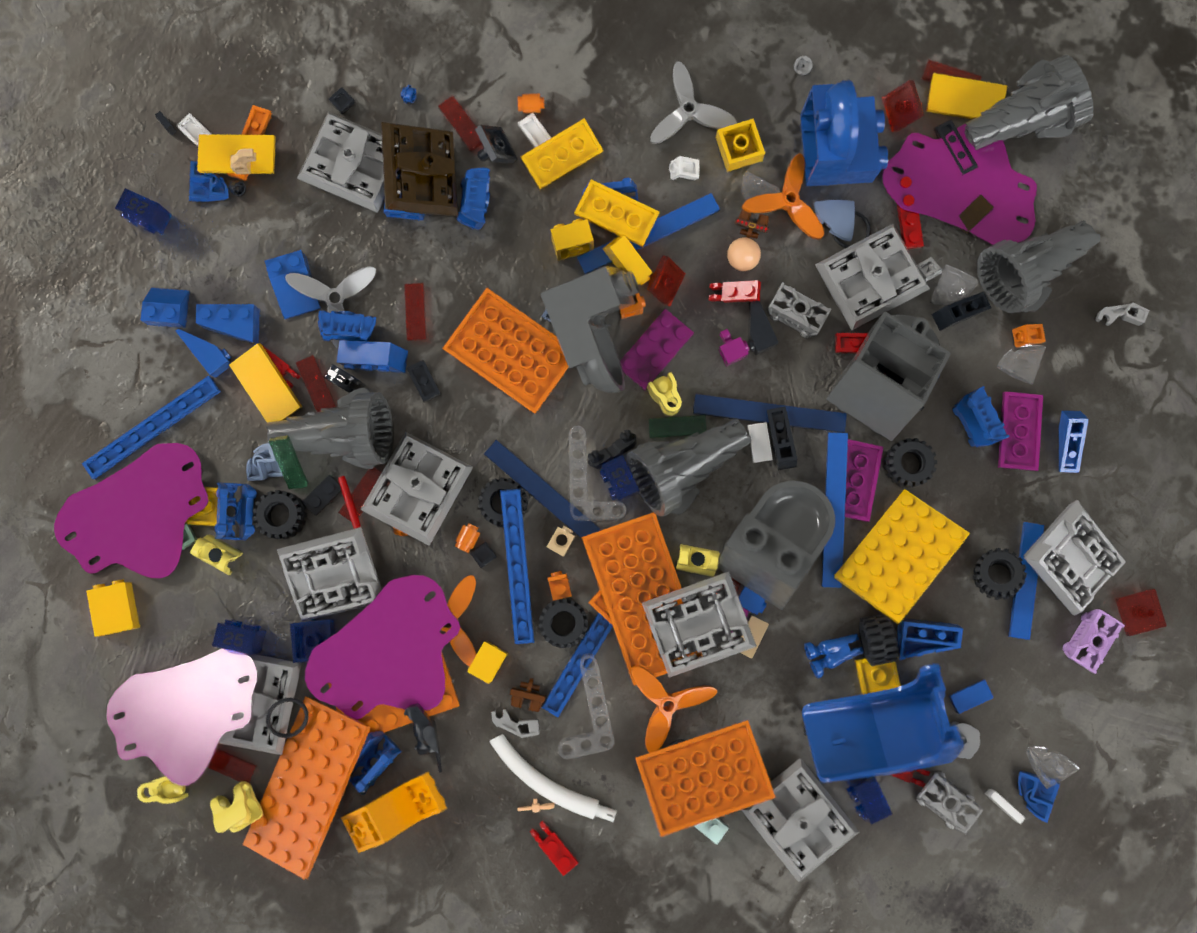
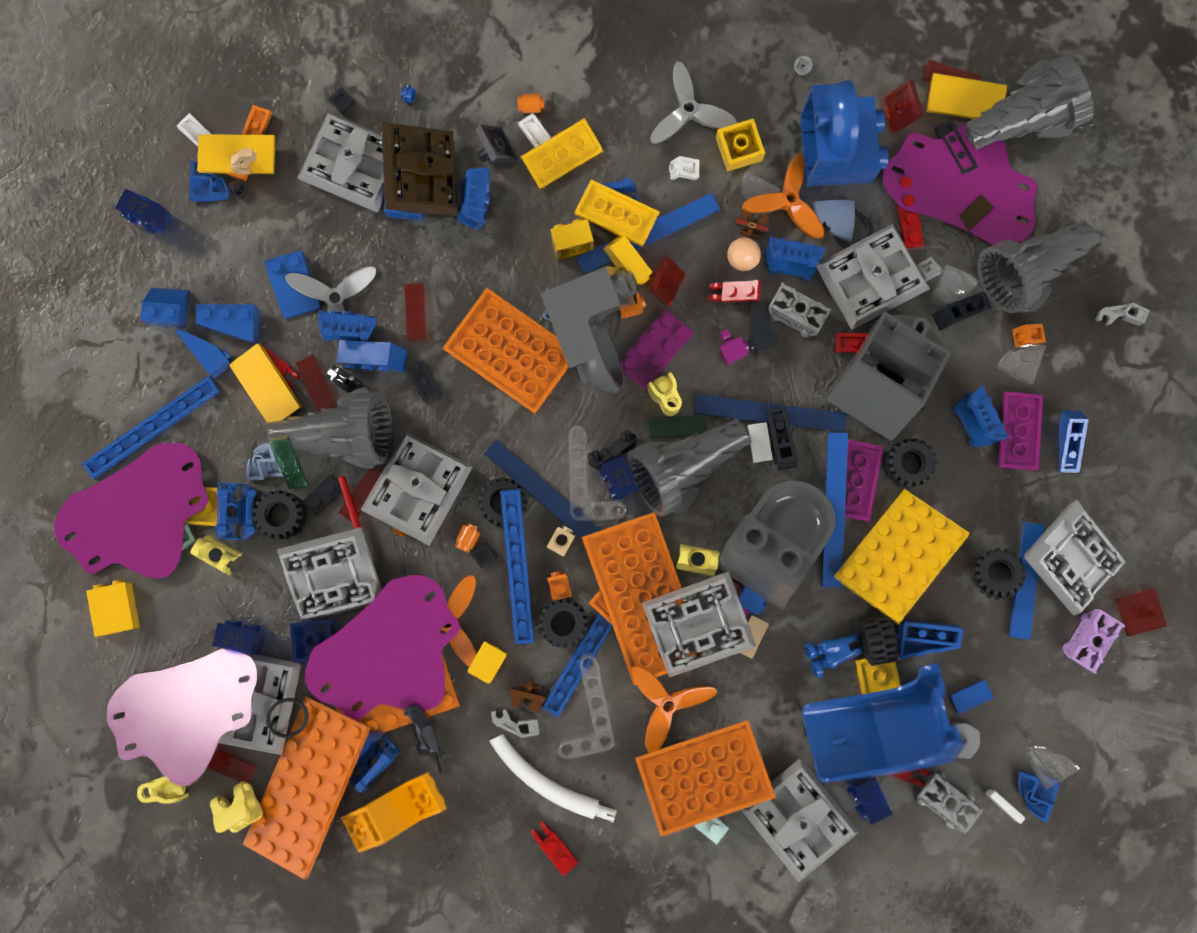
(165, 123): black tile -> none
(460, 122): clear red tile -> none
(536, 806): light nougat piece -> none
(793, 258): none -> blue piece

